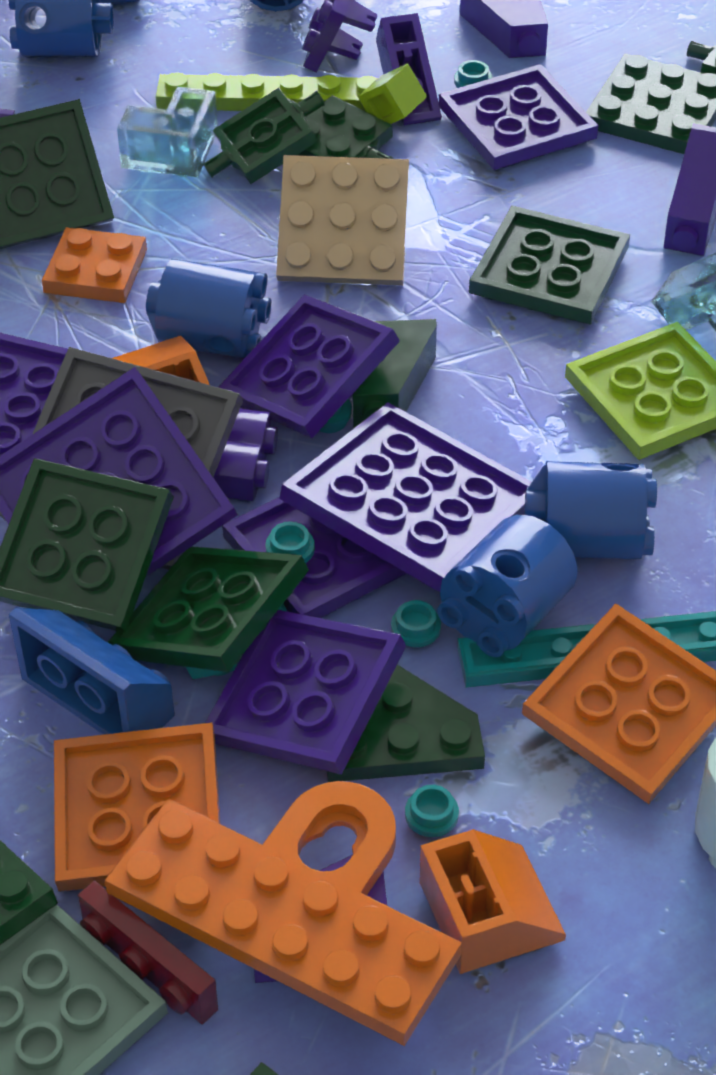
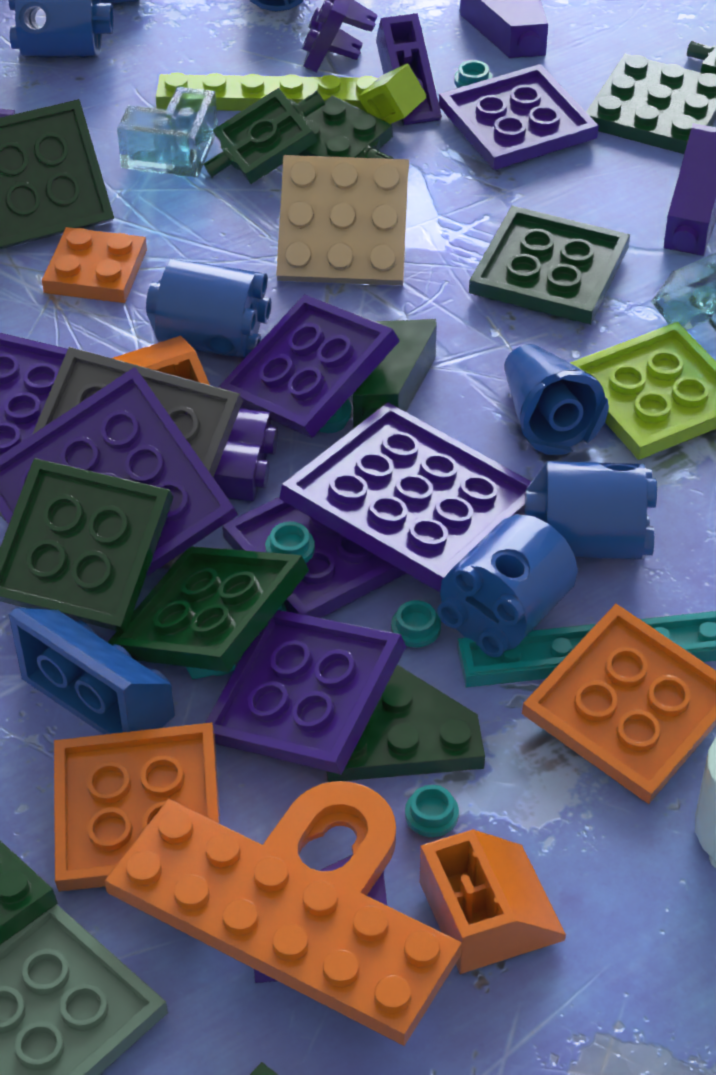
(148, 953): dark red plate -> none
(554, 400): none -> blue cone

